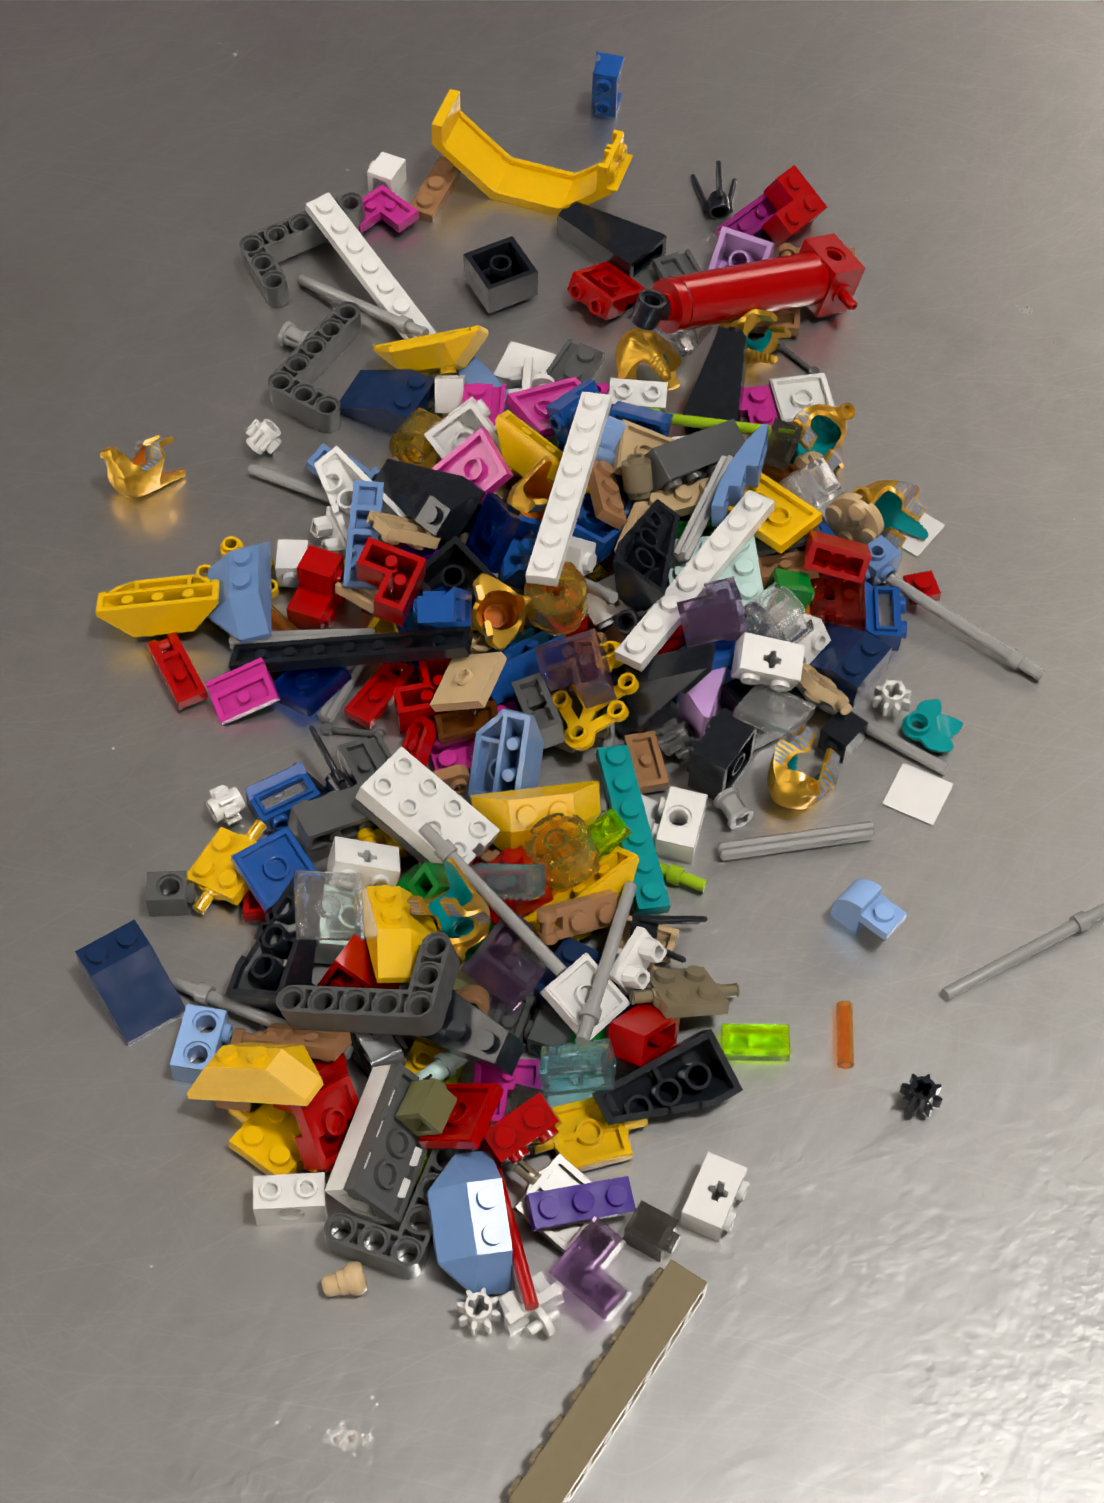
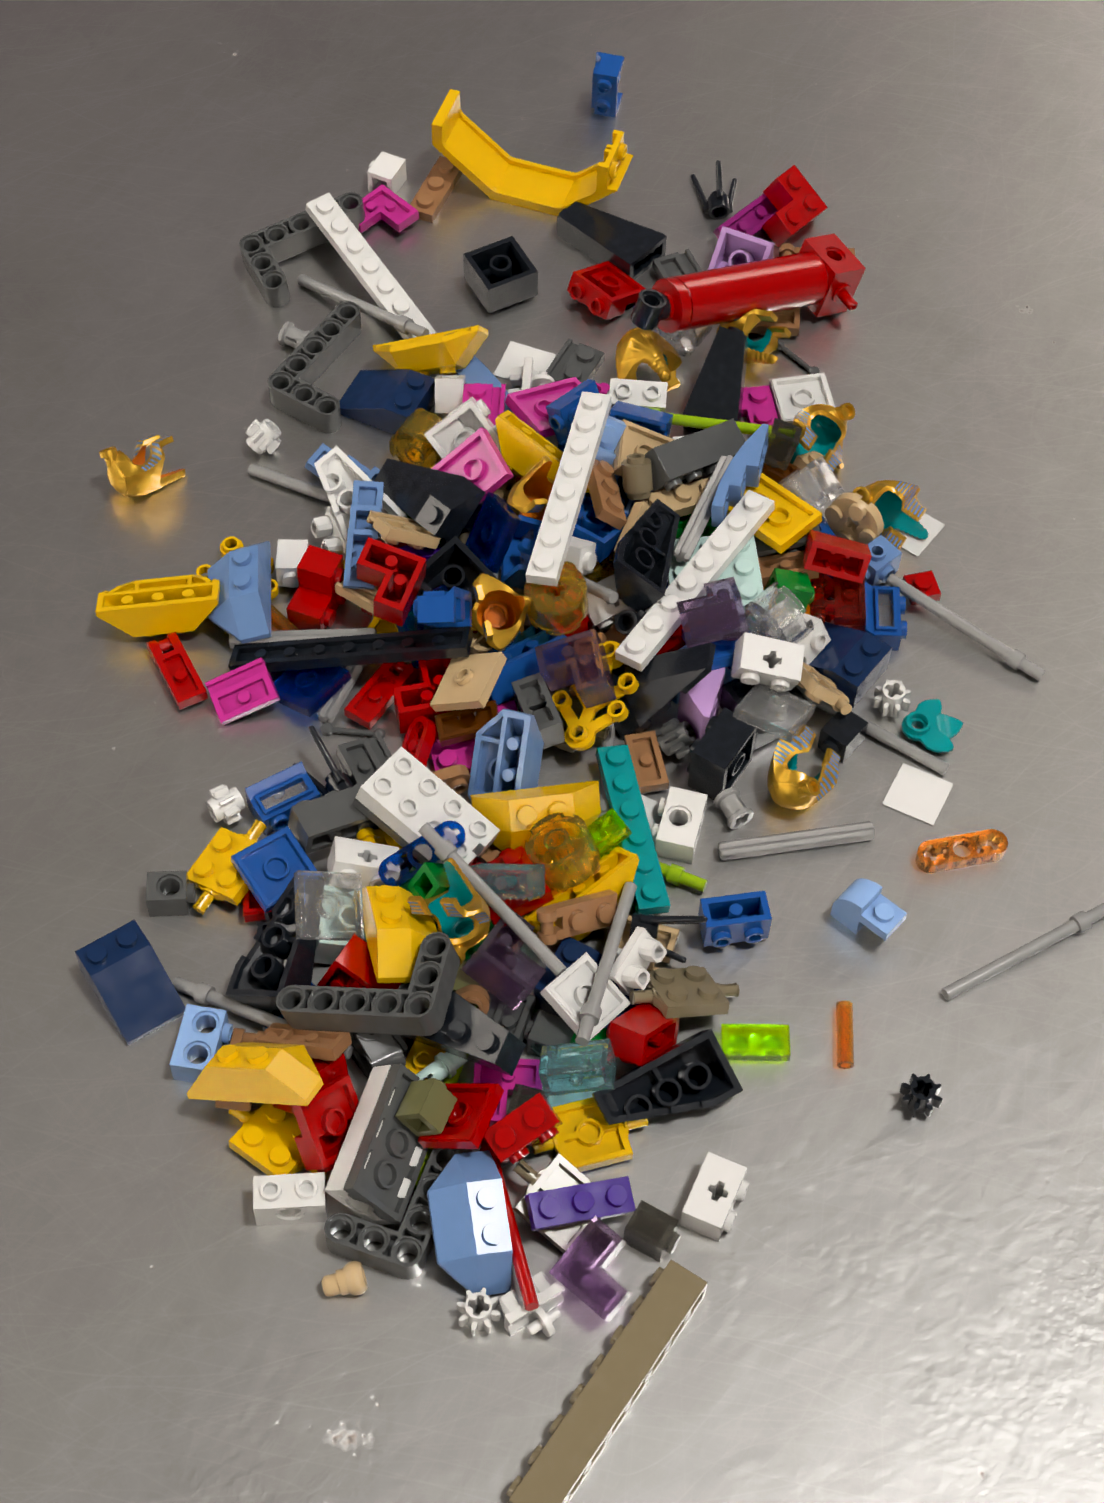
(395, 858): none -> clear blue beam
(735, 919): none -> blue brick
(951, 861): none -> clear orange beam

